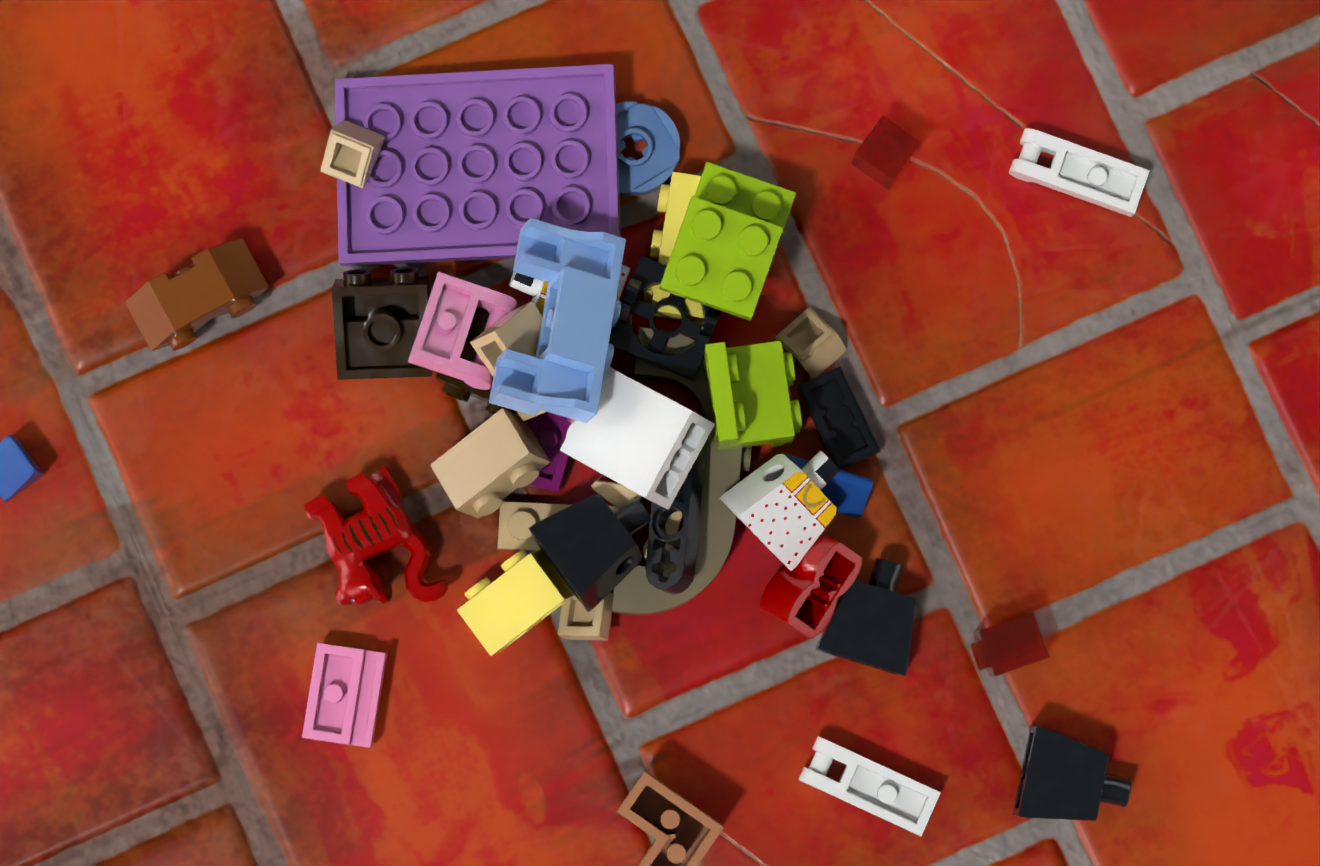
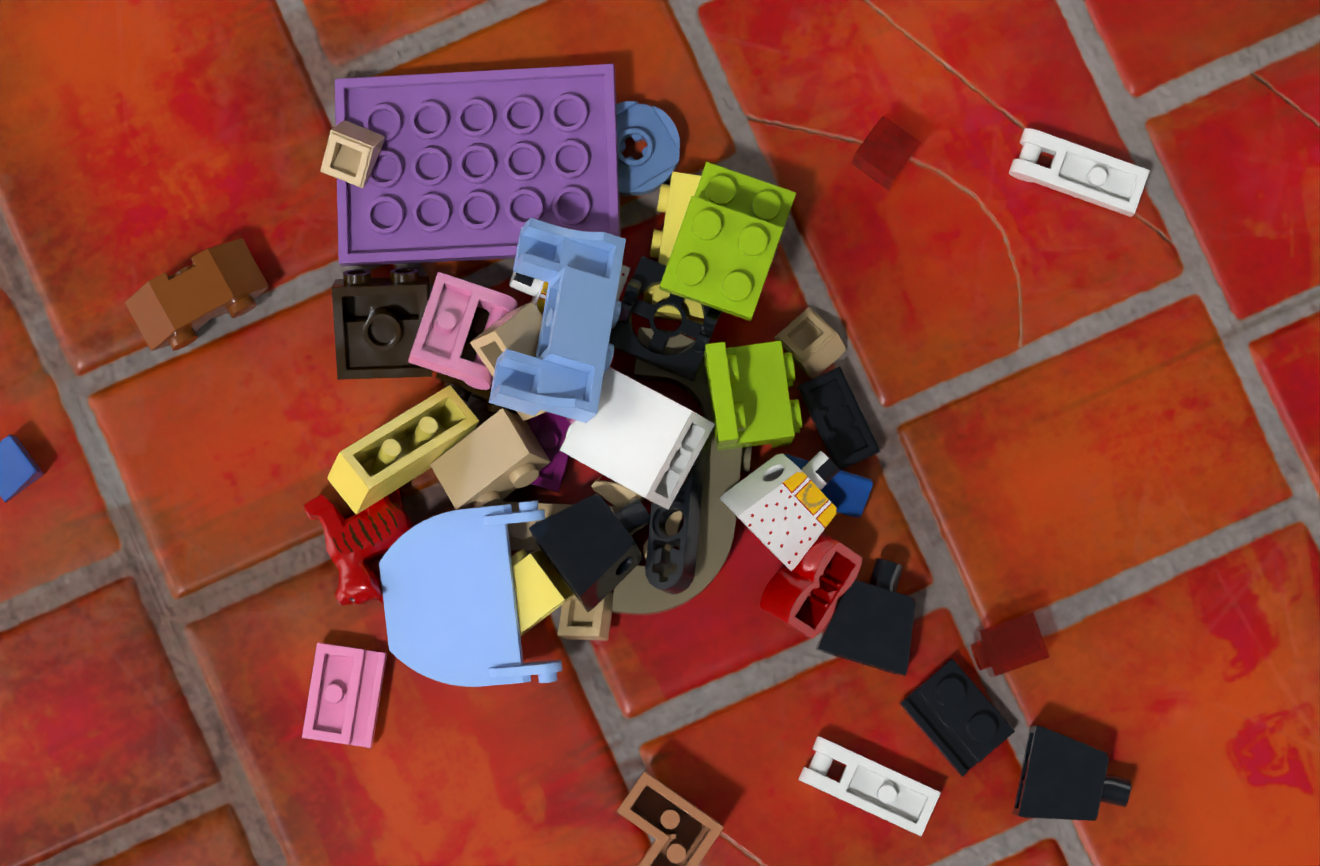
(401, 449): none -> light yellow brick
(455, 599): none -> light blue piece
(956, 717): none -> black plate

